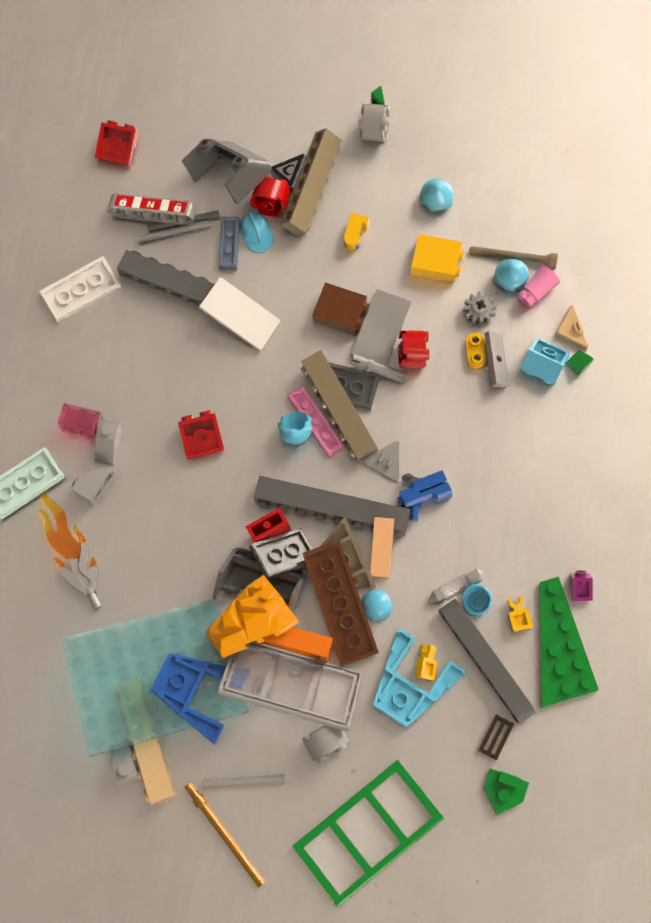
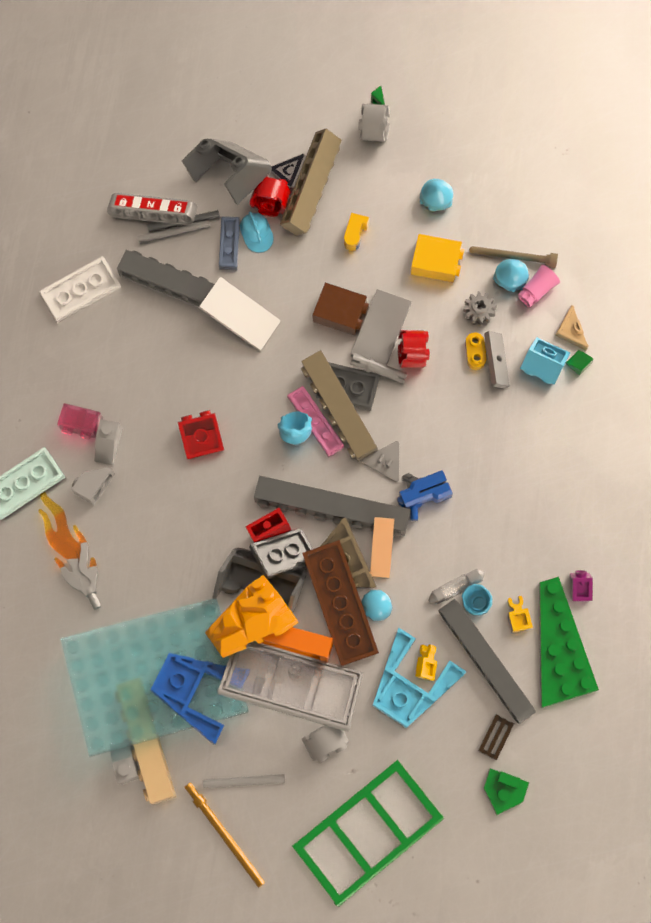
(116, 142): red plate -> none

